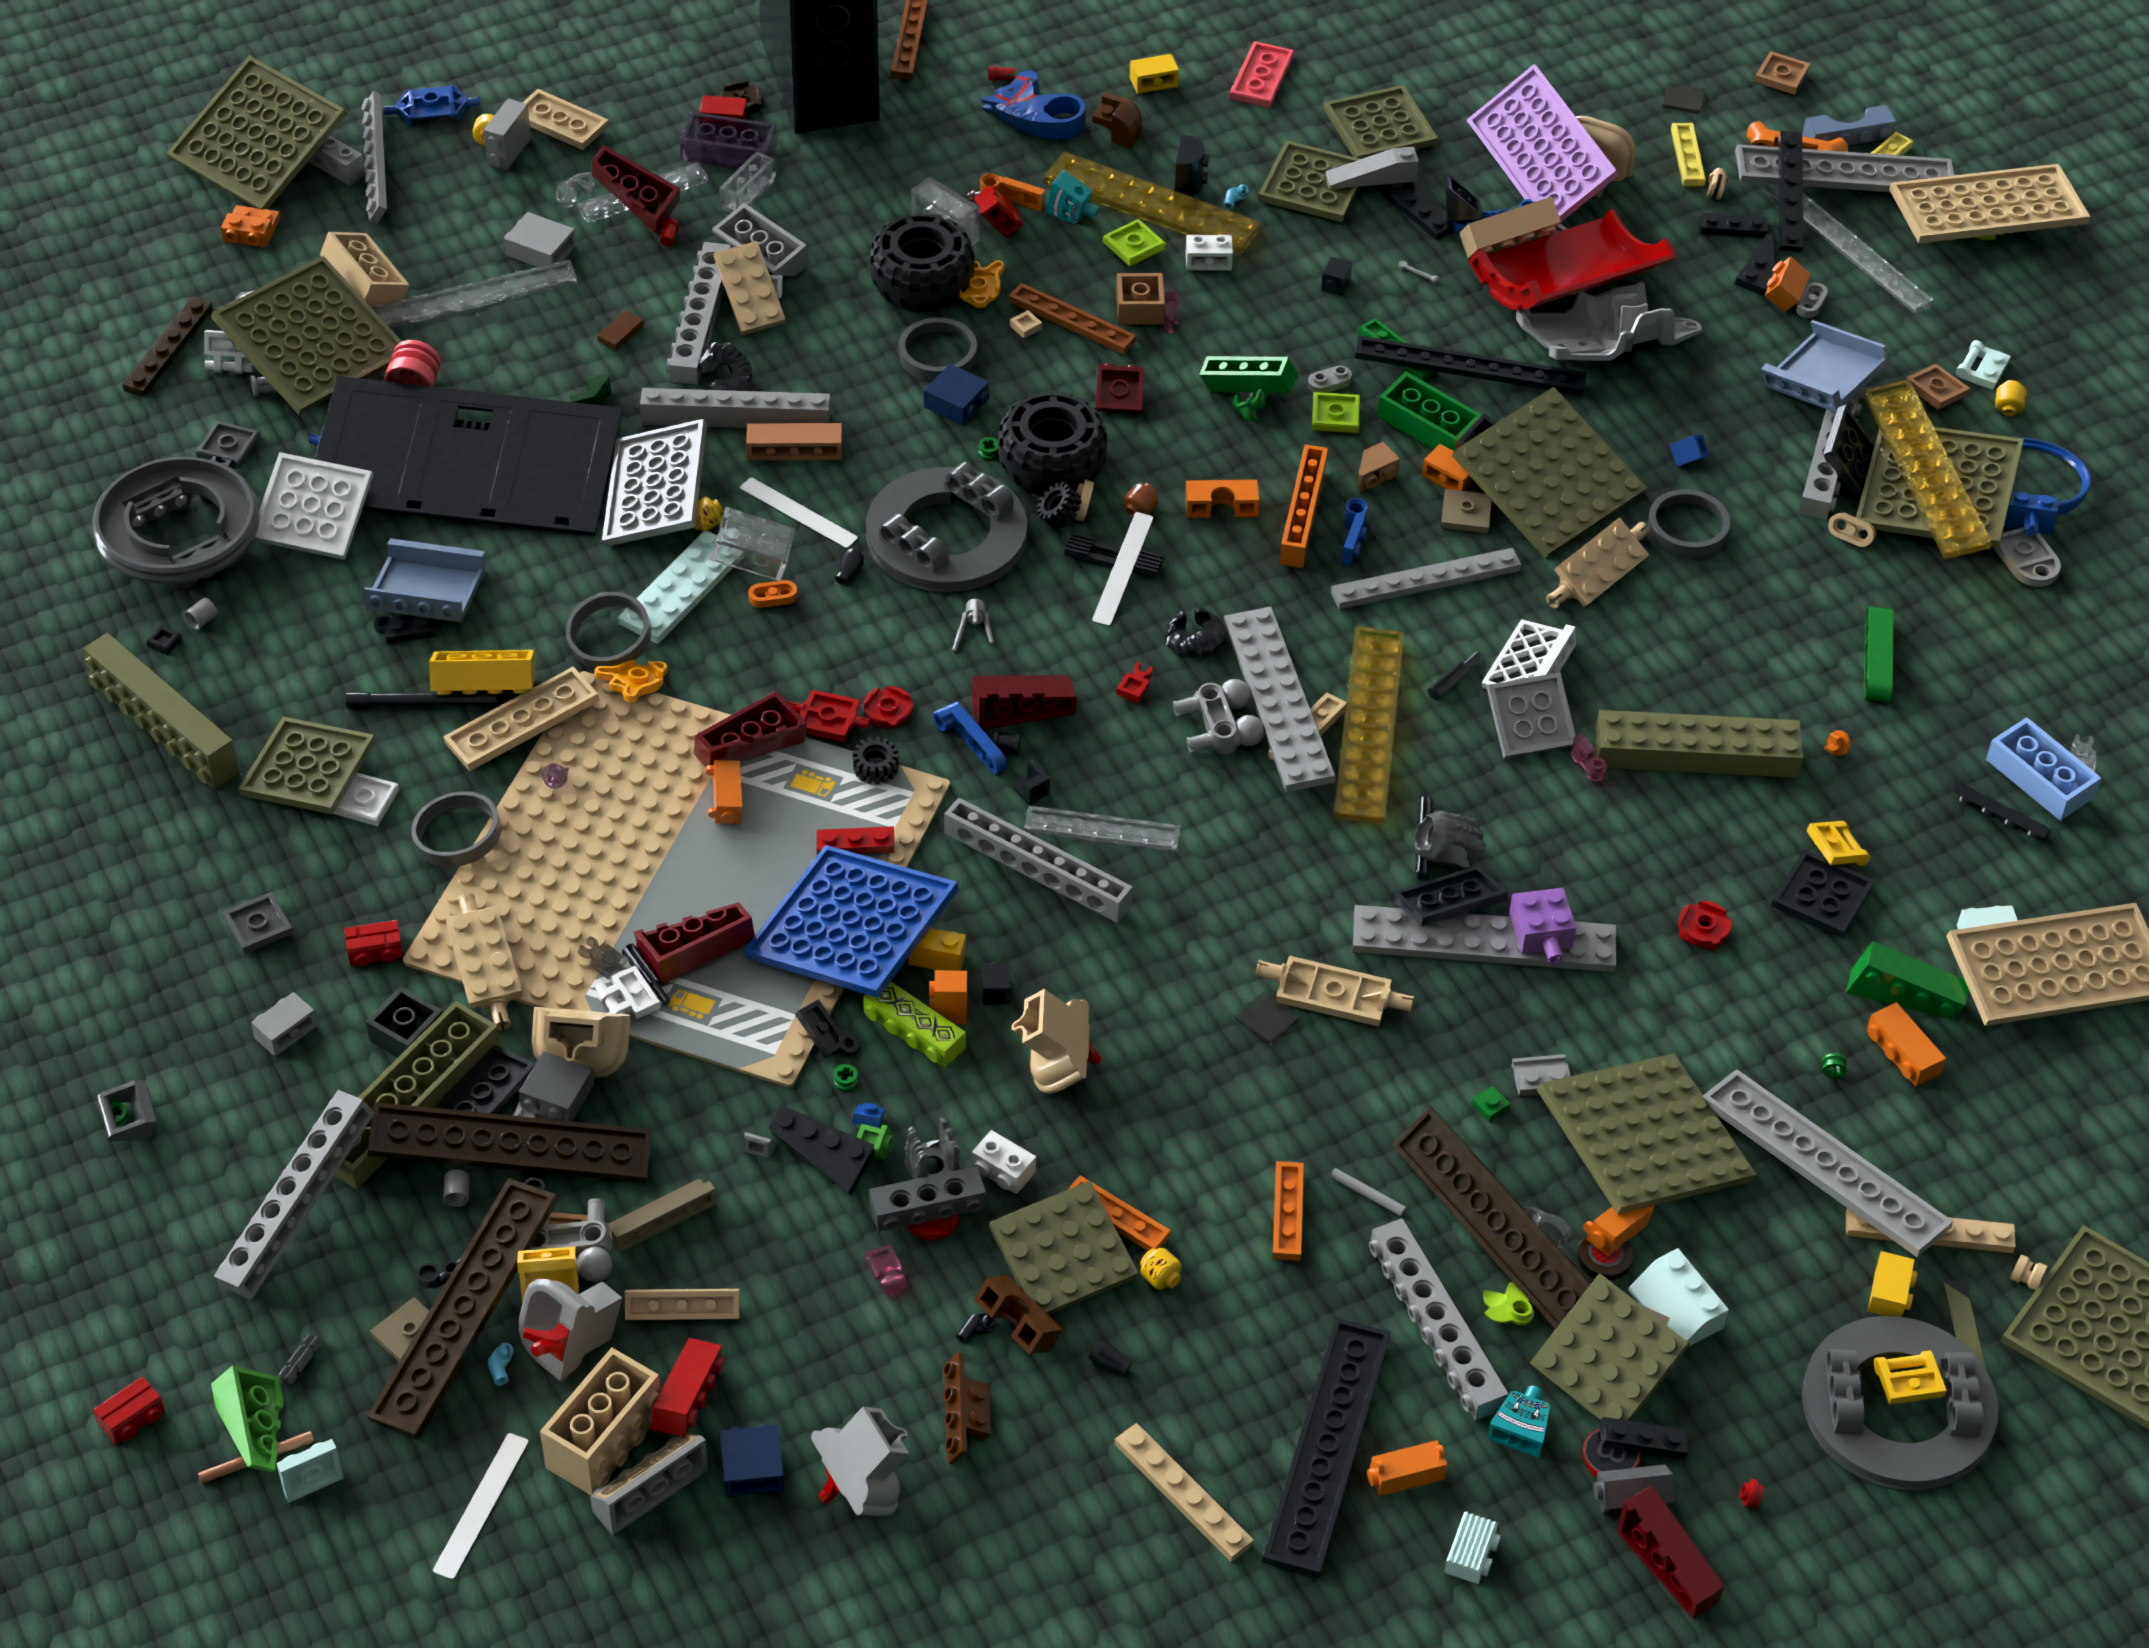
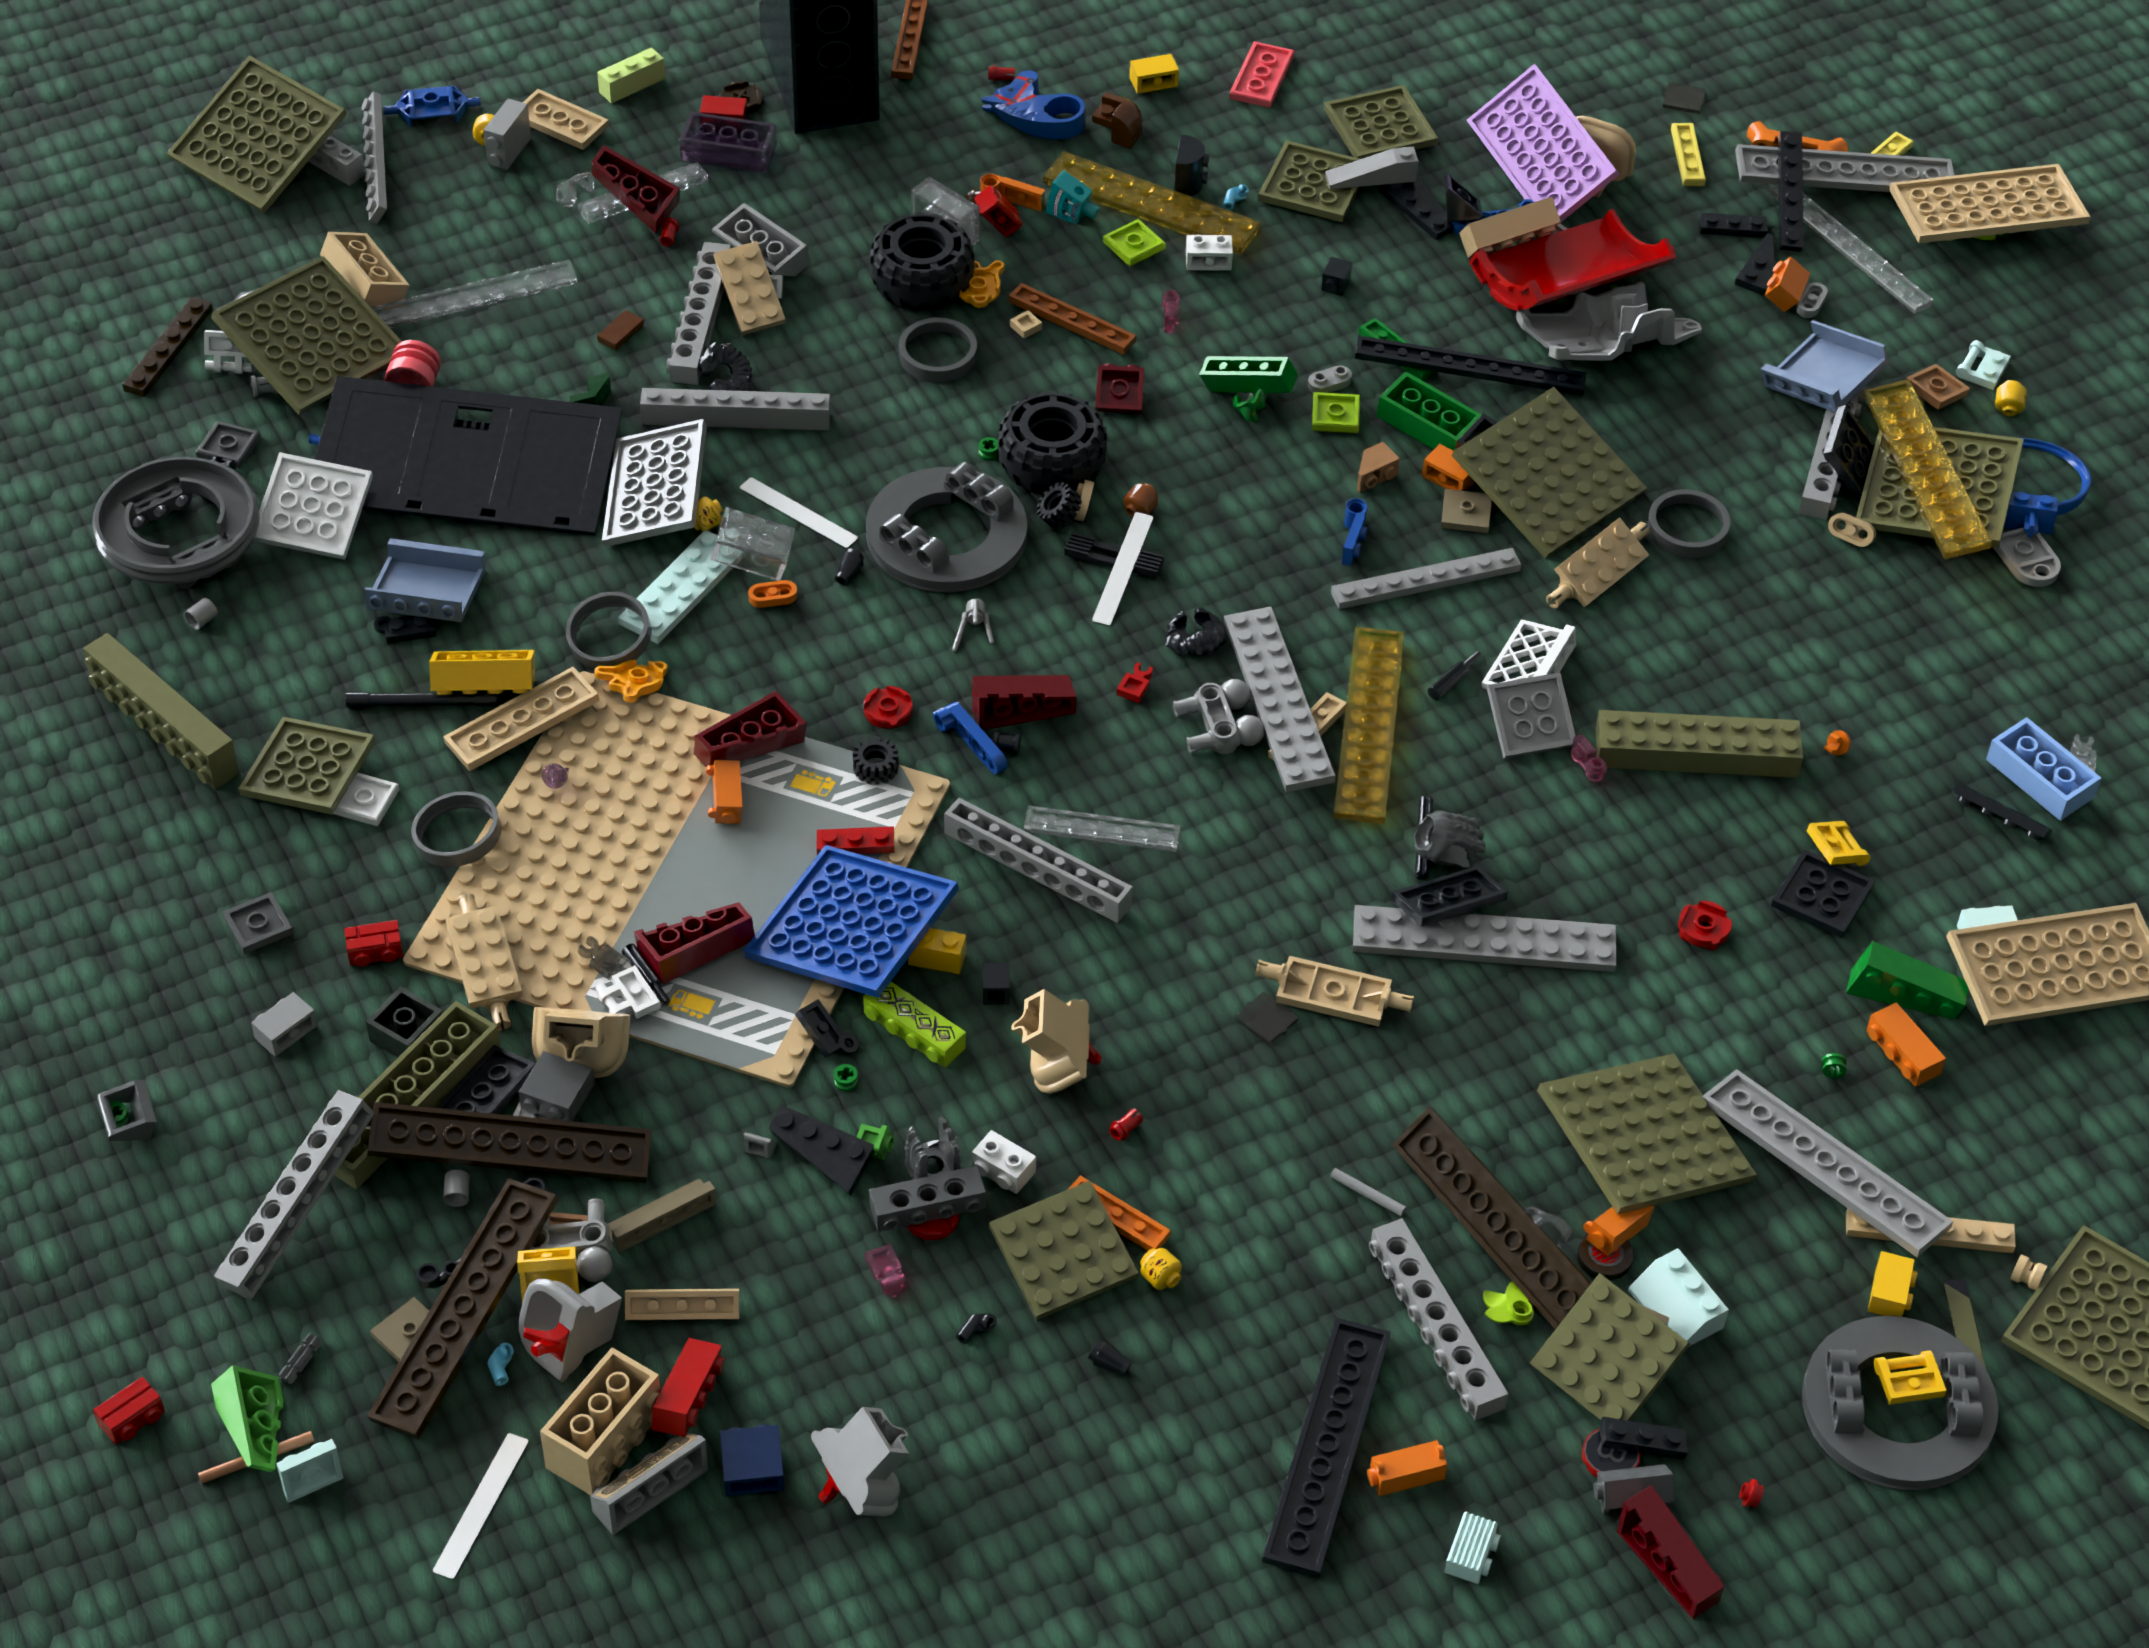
(164, 640): black tile -> none
(250, 226): orange plate -> none
(539, 241): light grey brick -> none
(631, 75): none -> yellowish green brick
(747, 182): clear brick -> none
(794, 441): nougat brick -> none
(830, 715): red plate -> none
(868, 1114): blue plate -> none
(949, 995): orange brick -> none
(956, 394): dark blue brick -> none
(966, 1408): reddish brown bracket -> none
(1005, 1299): reddish brown arch -> none
(1033, 785): black panel -> none
(1120, 1129): none -> red pin
(1140, 298): medium nougat brick -> none
(1184, 1492): tan plate -> none
(1238, 494): orange arch -> none
(1288, 1211): orange plate -> none
(1303, 506): orange brick -> none
(1403, 266): light grey hinge -> none
(1490, 1104): green plate -> none
(1521, 1421): teal torso -> none
(1535, 1070): light grey plate -> none
(1543, 923): medium lavender brick -> none
(1689, 450): blue panel -> none
(1719, 180): tan arm -> none
(1782, 72): medium nougat plate -> none
(1874, 126): sand blue arch -> none
(1878, 654): green beam -> none

